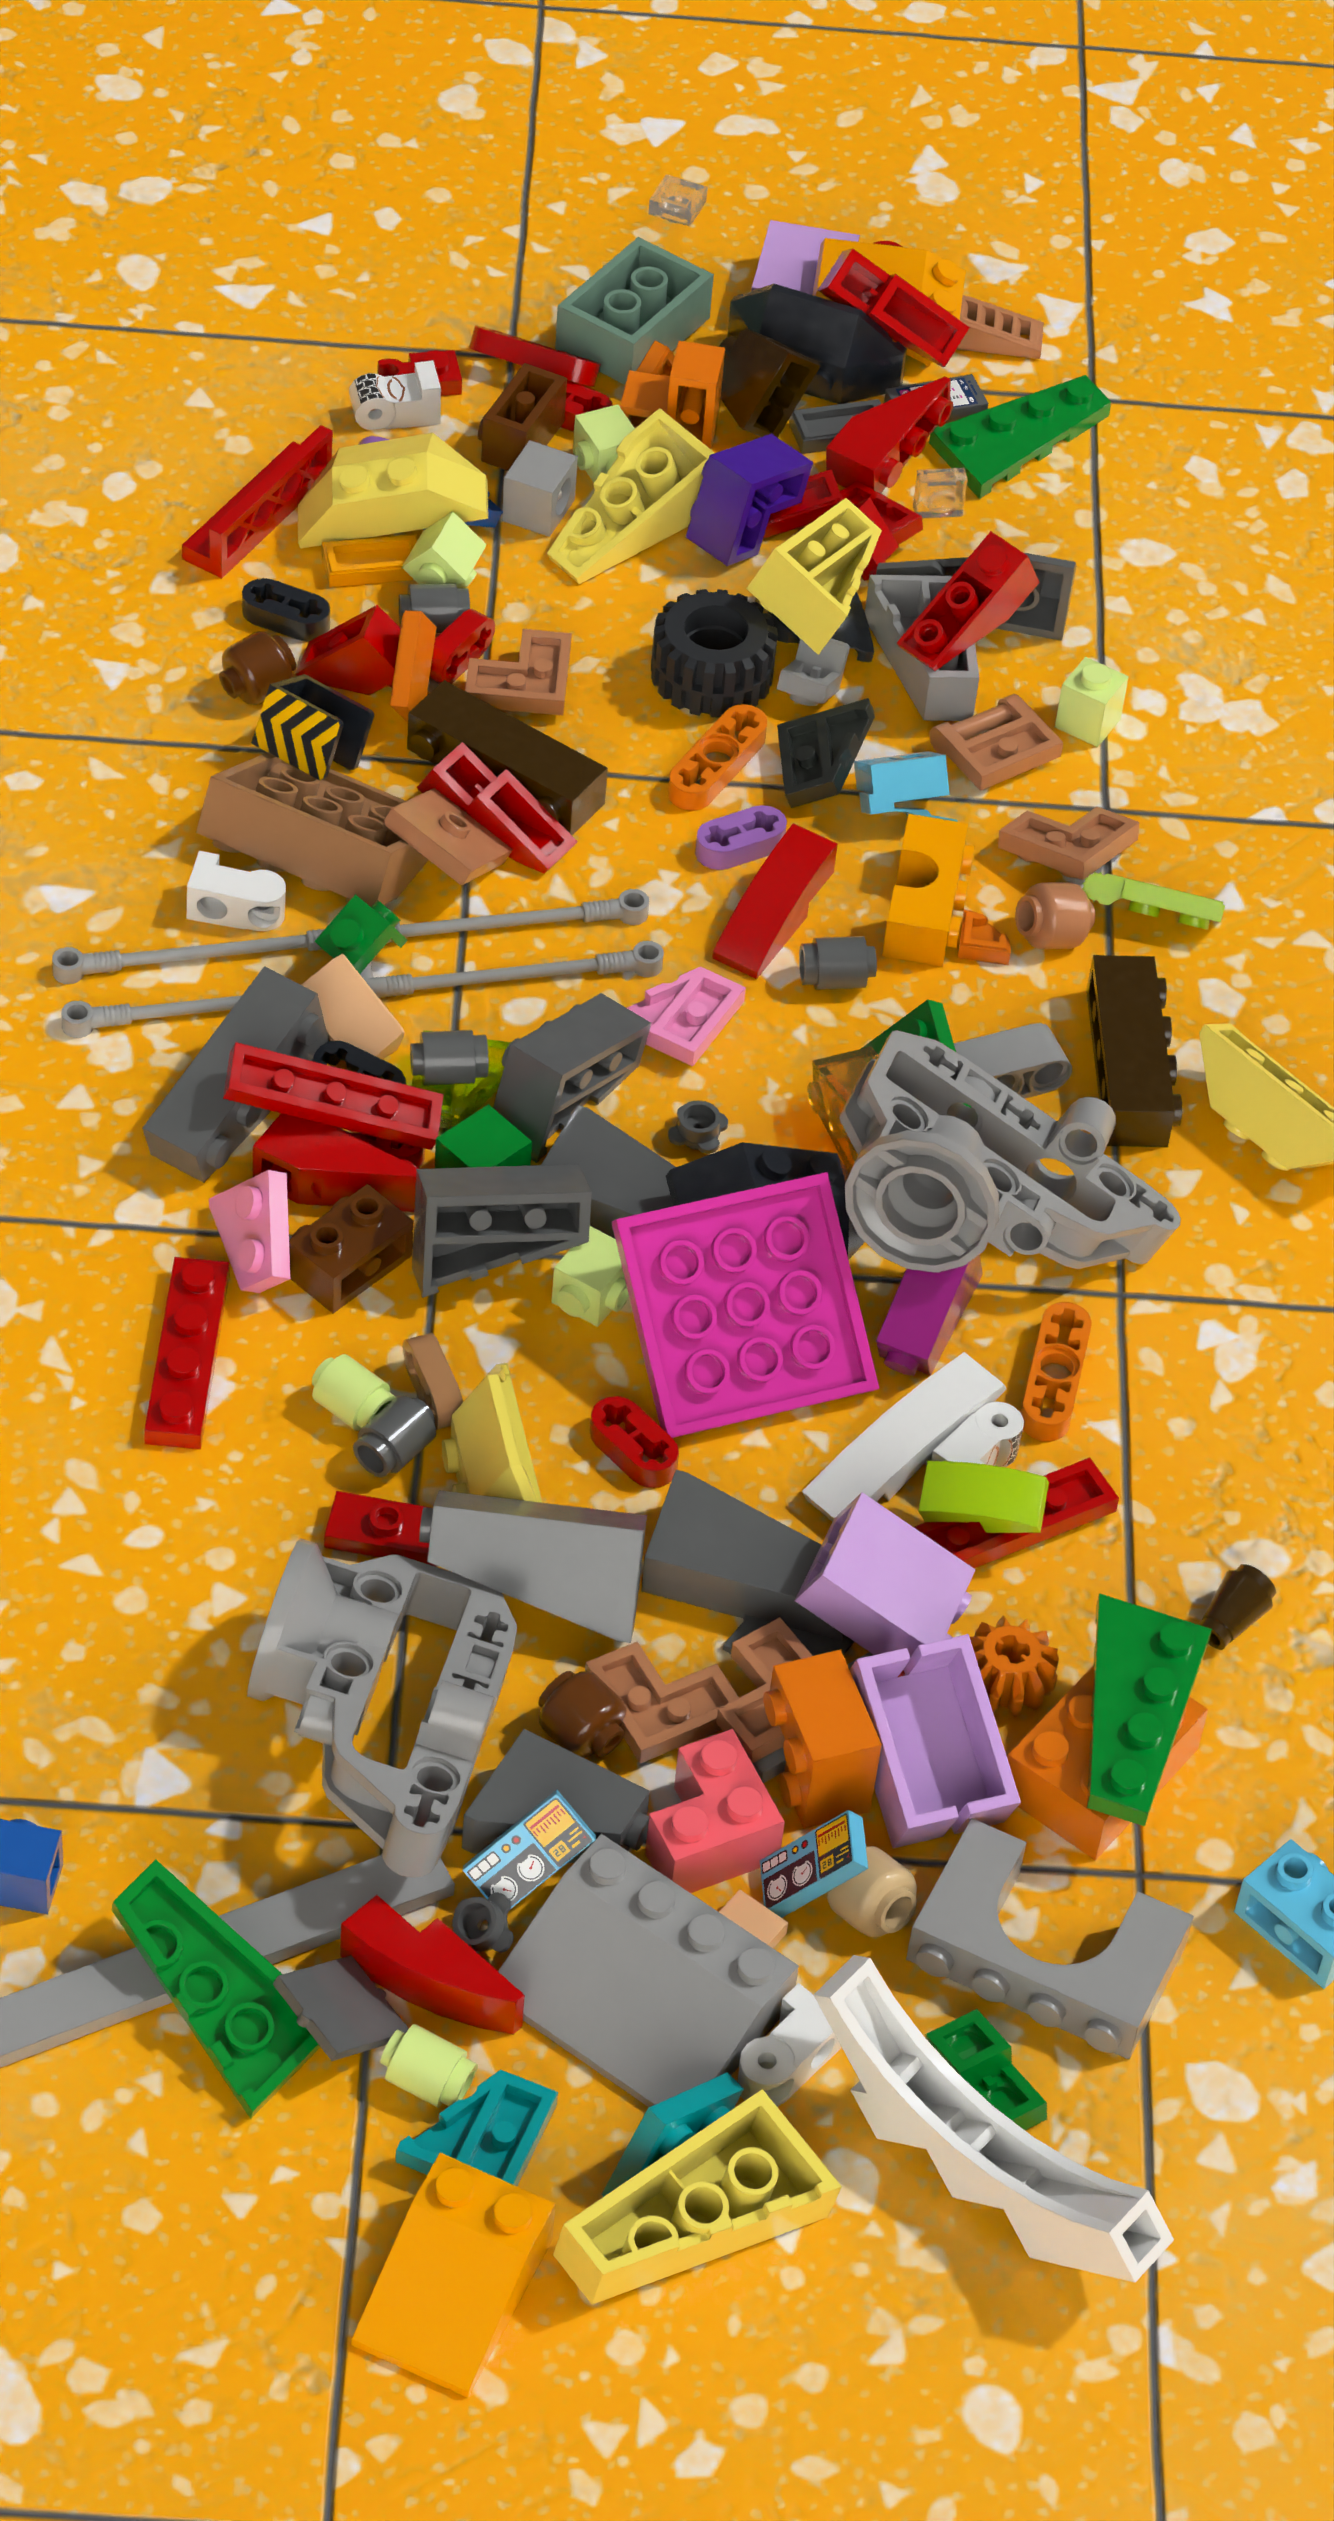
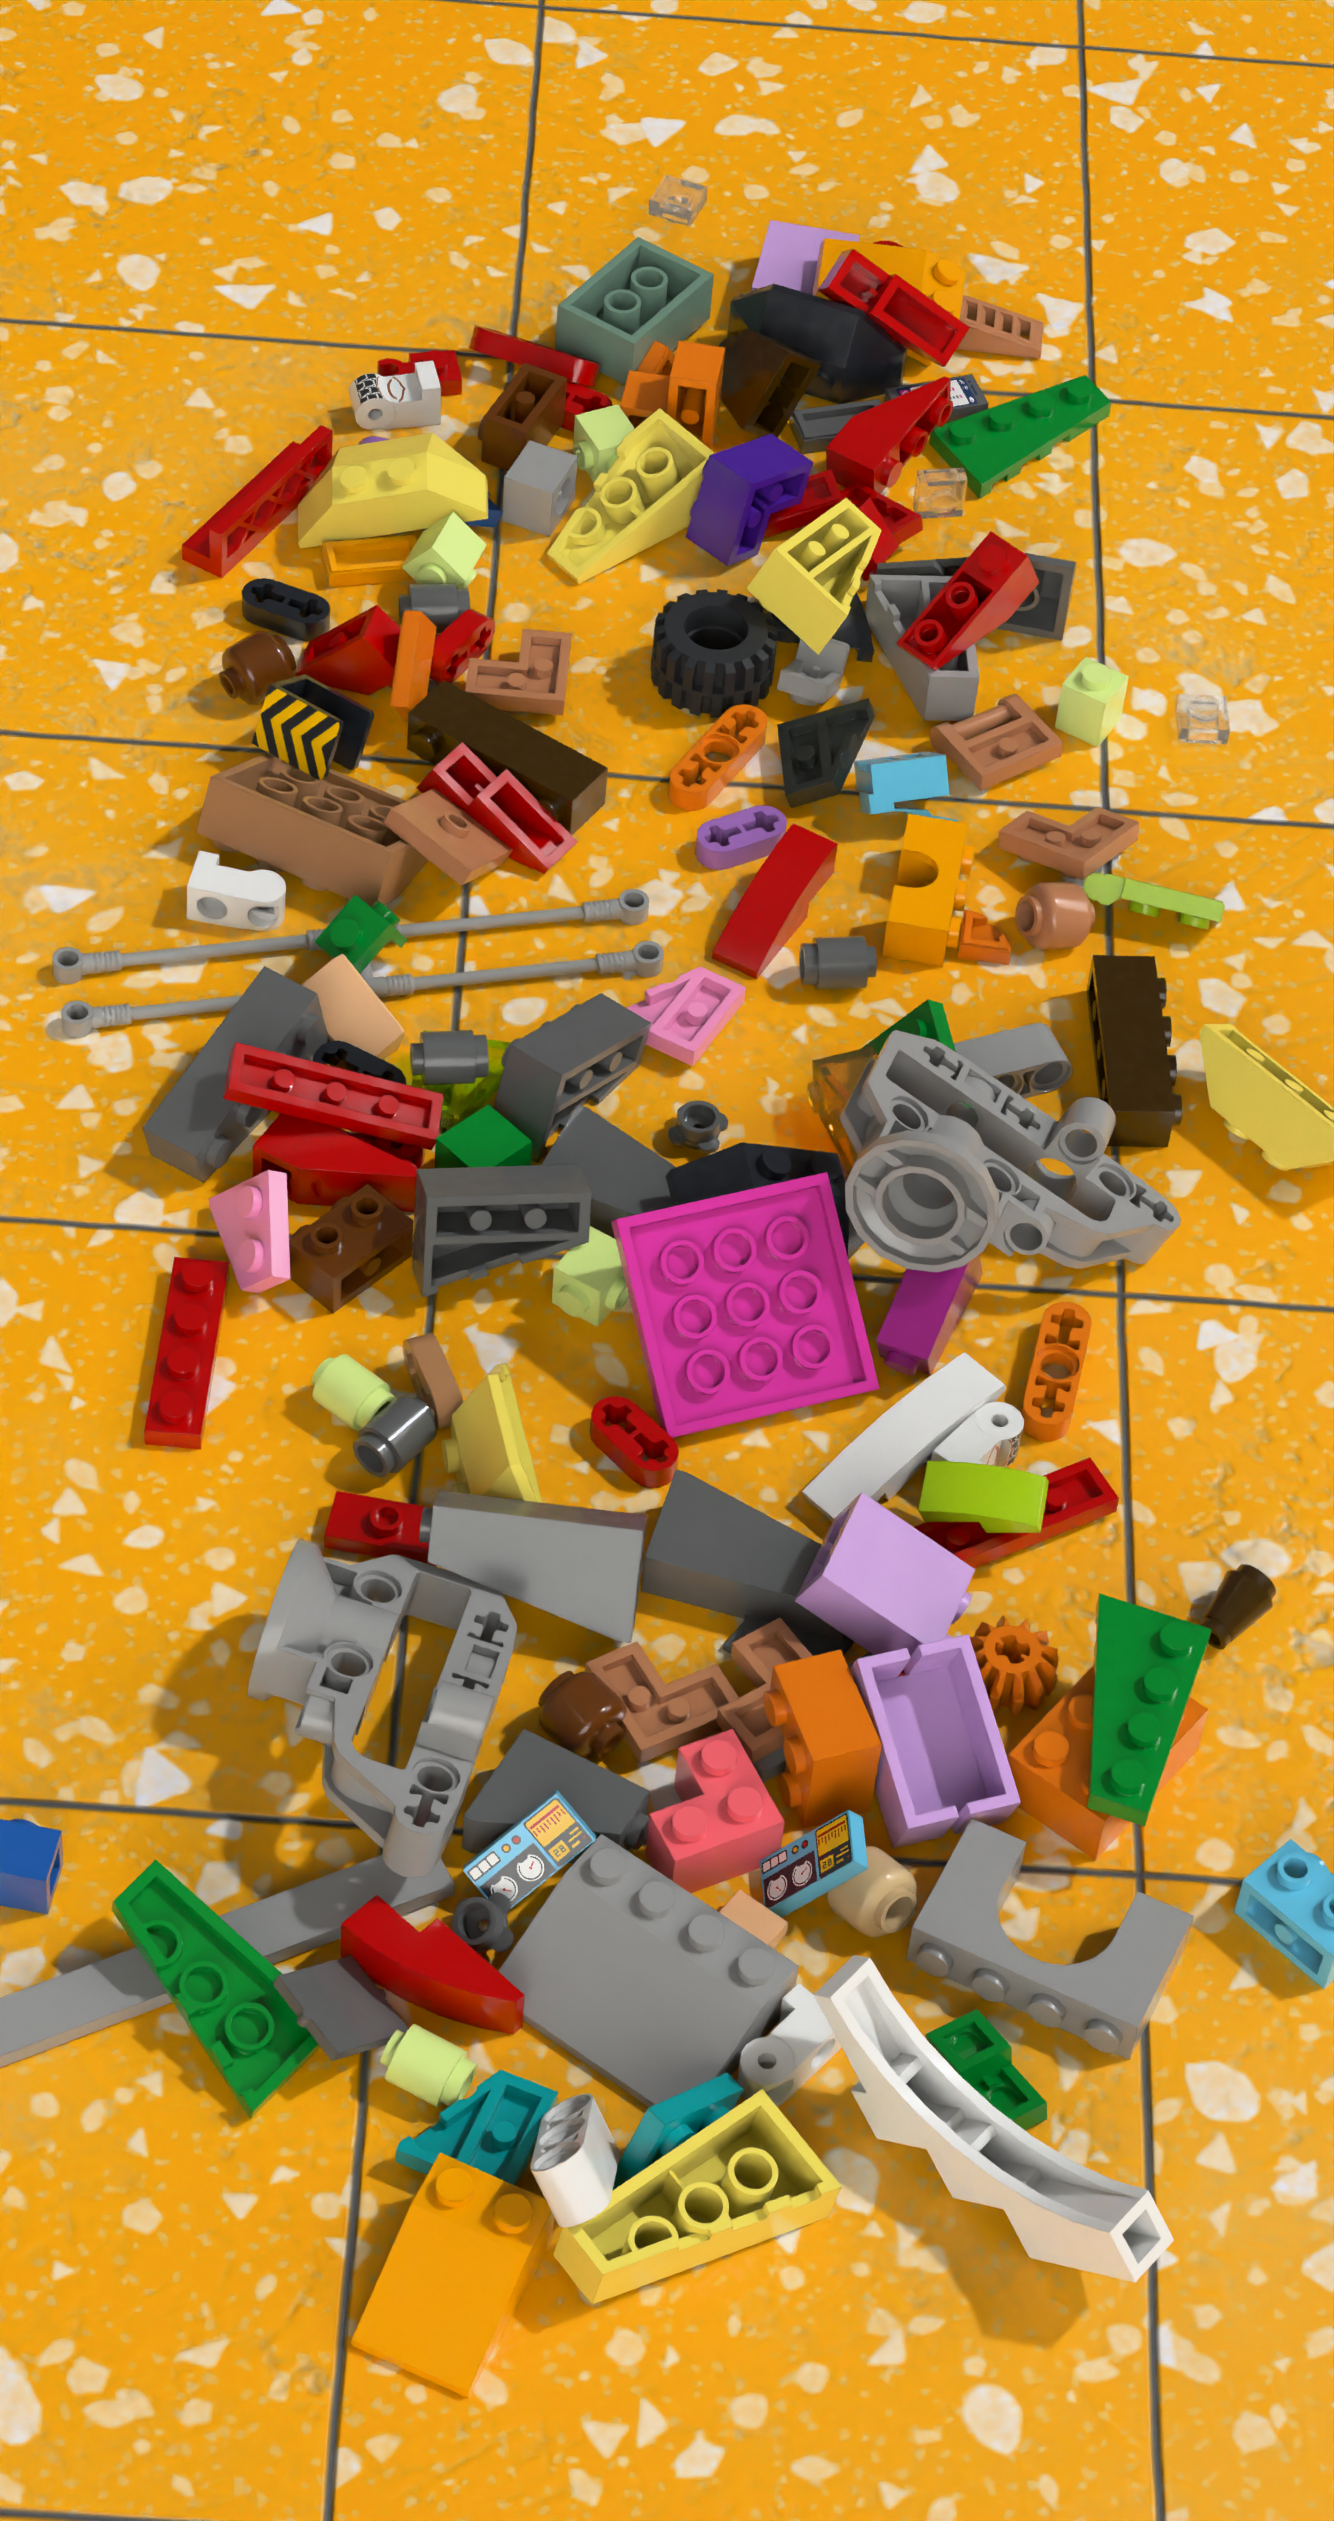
(575, 2160): none -> white beam
(1202, 719): none -> clear plate

